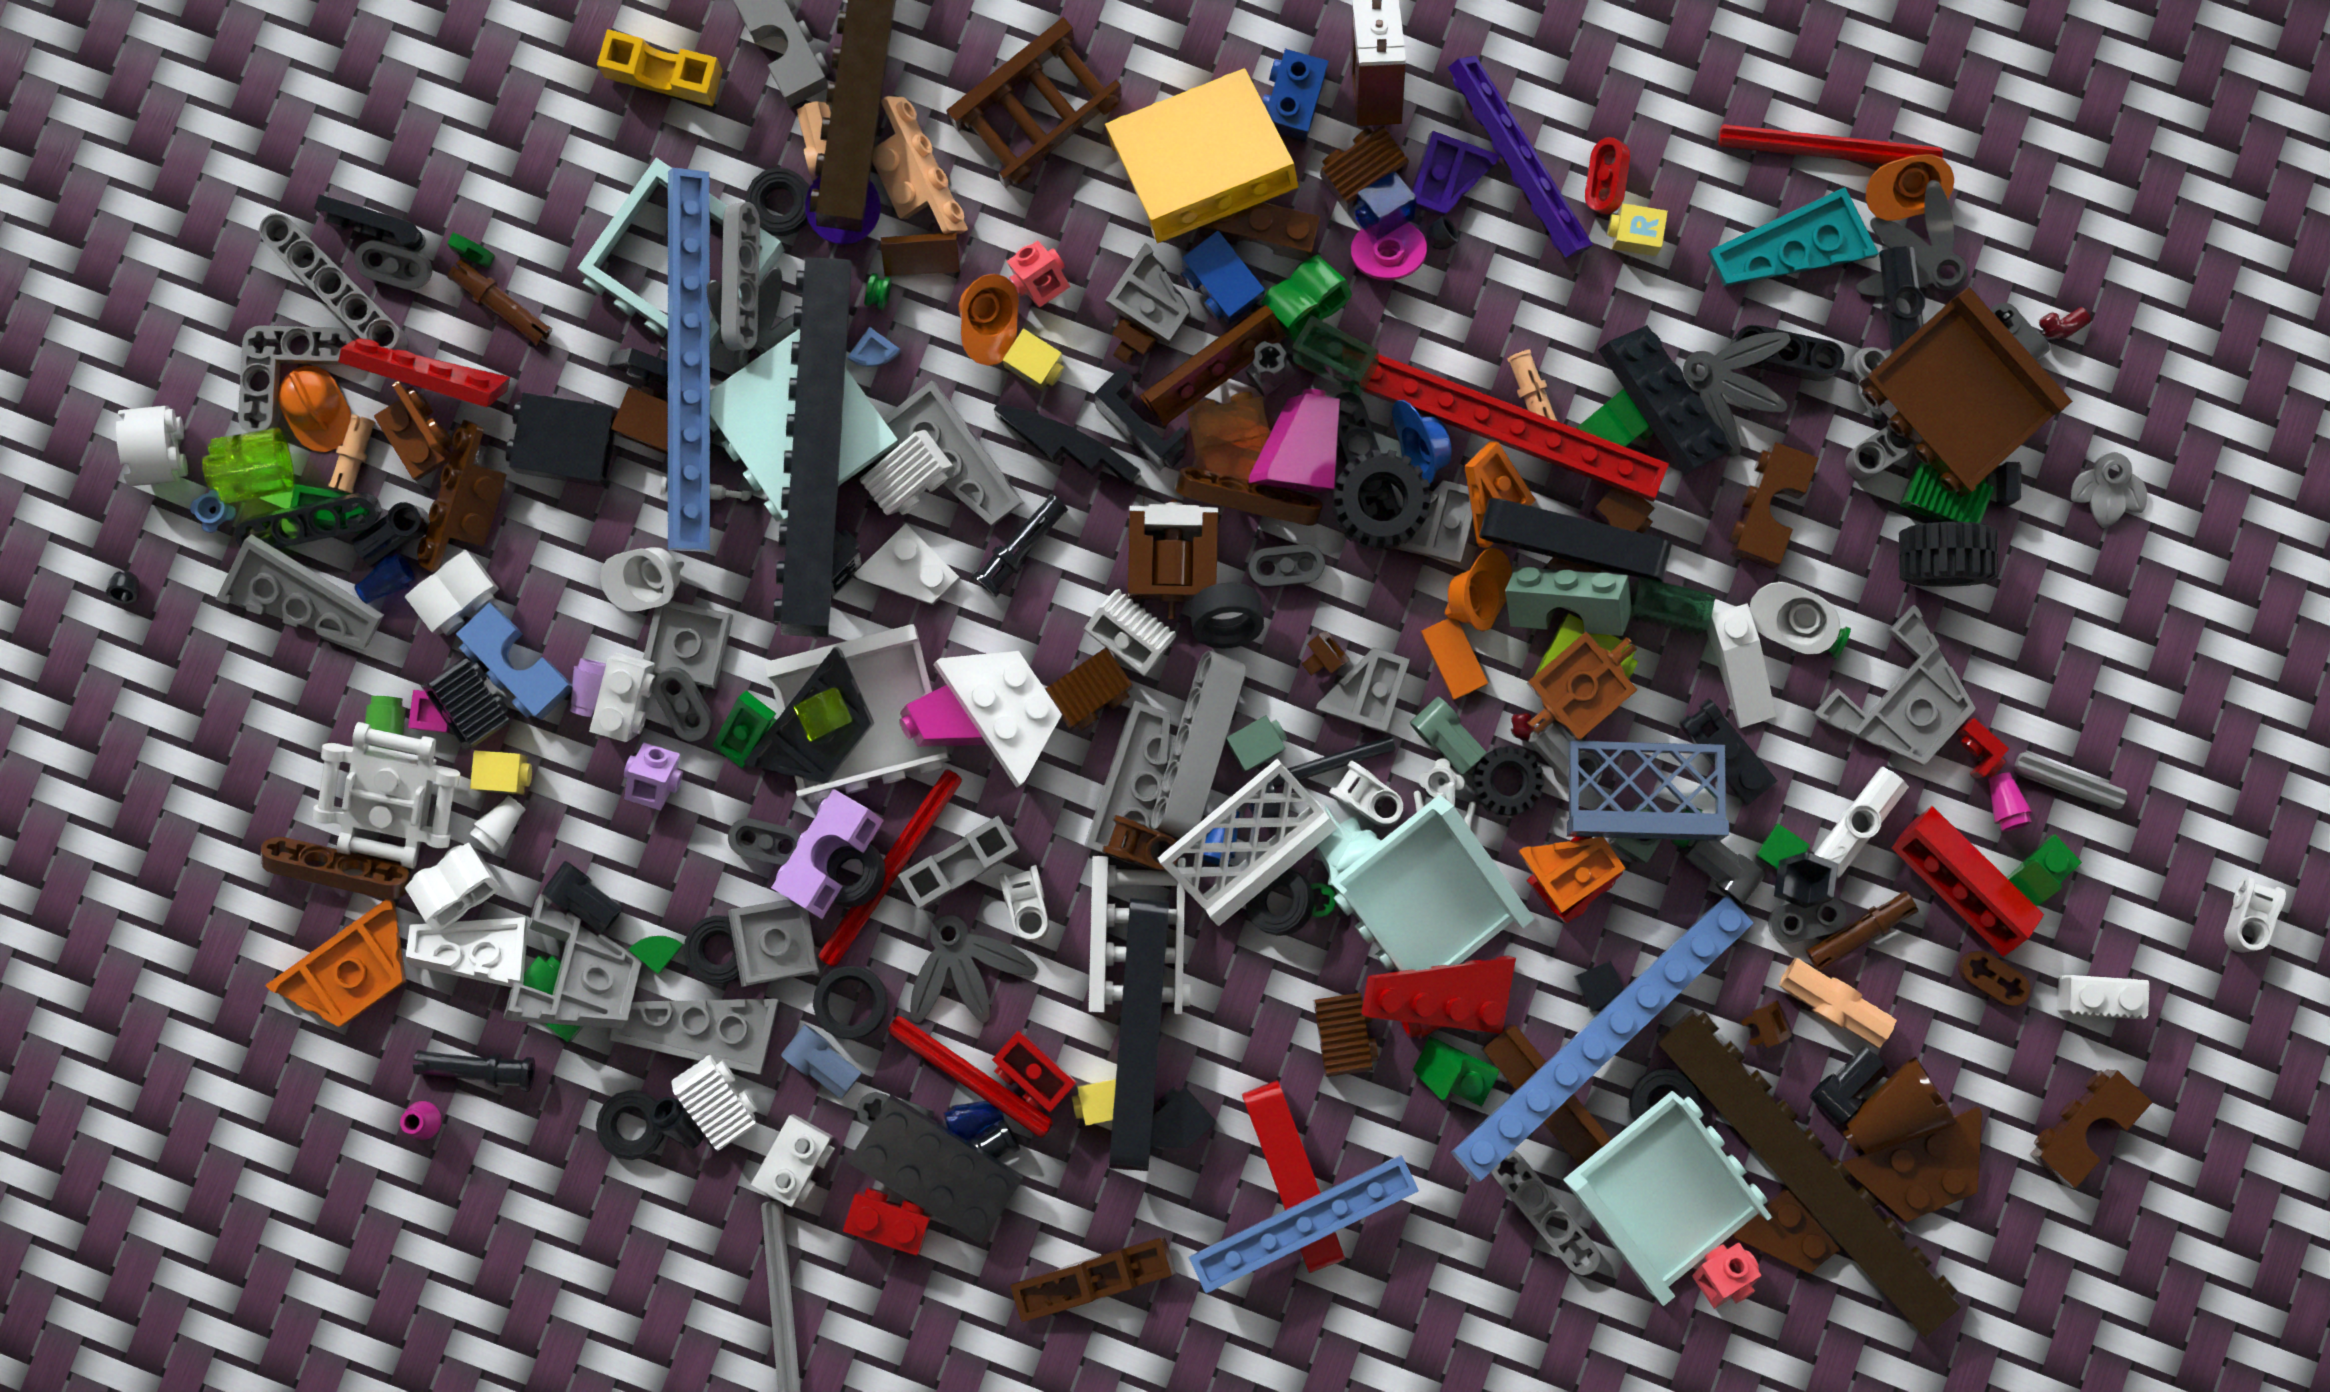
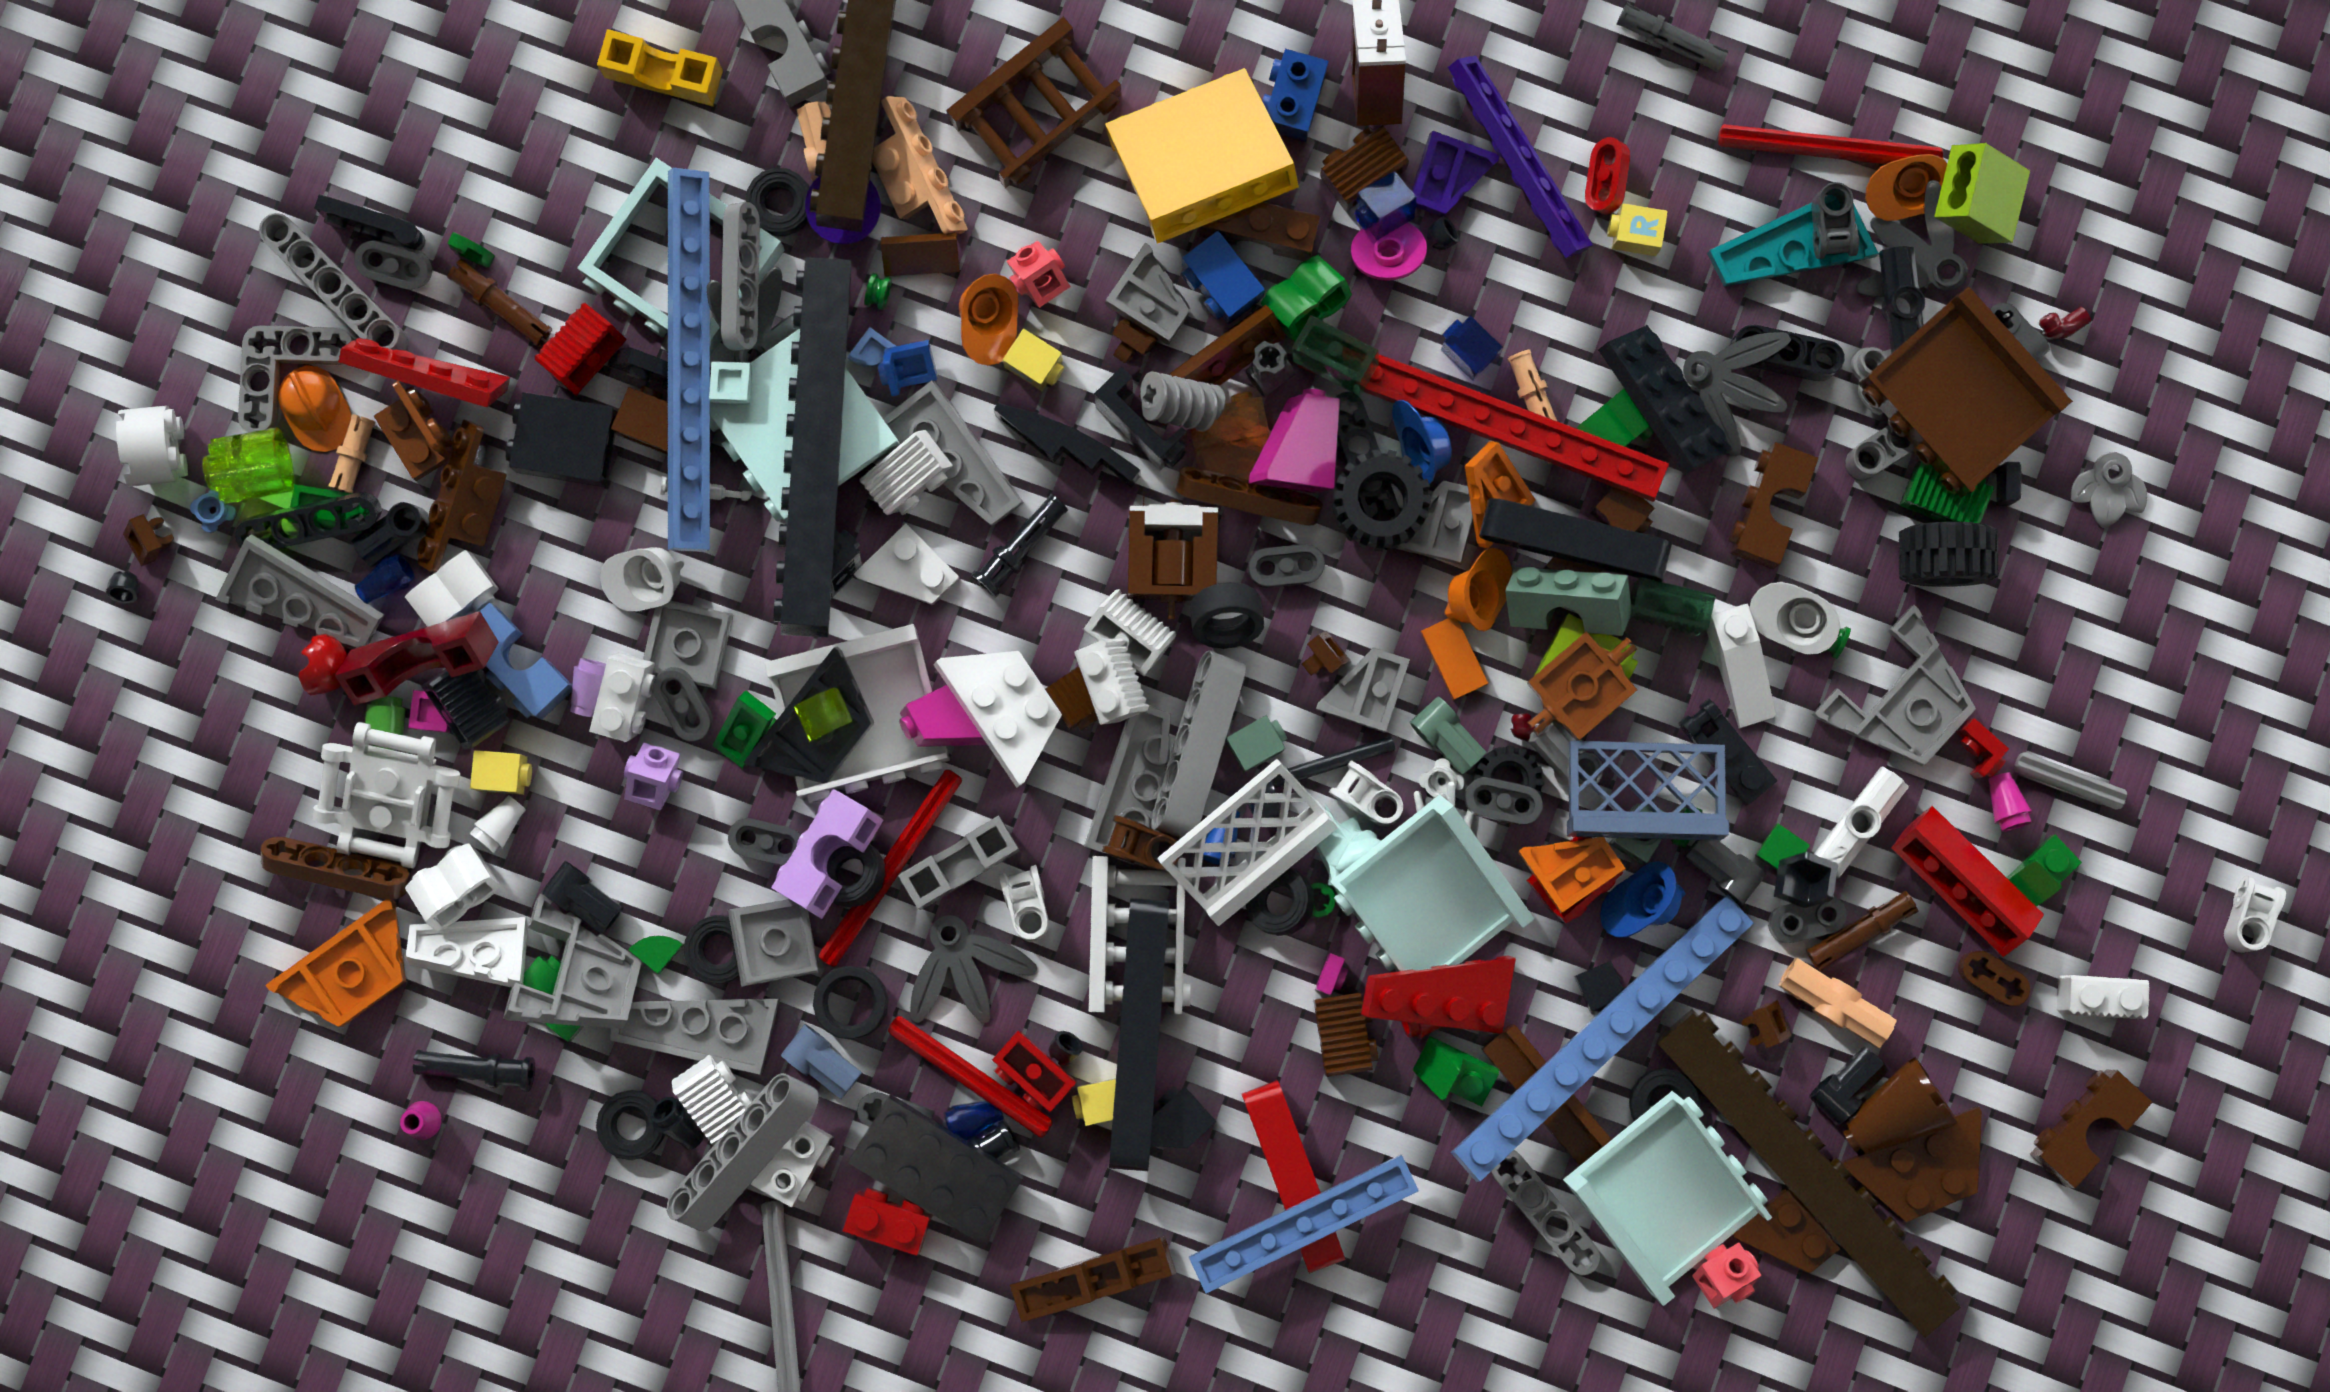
(143, 540): none -> reddish brown tile
(325, 659): none -> red hair
(380, 667): none -> dark red arch
(580, 348): none -> red brick
(730, 382): none -> light aqua plate
(742, 1152): none -> light grey beam
(907, 366): none -> blue bracket
(1070, 1042): none -> black hinge
(1111, 680): none -> white brick
(1181, 401): none -> light grey piece
(1332, 975): none -> dark pink plate
(1470, 346): none -> clear blue brick
(1503, 800): none -> dark grey plate
(1642, 900): none -> blue piece
(1671, 37): none -> dark grey pin
(1834, 230): none -> dark grey piece
(1982, 193): none -> lime piece

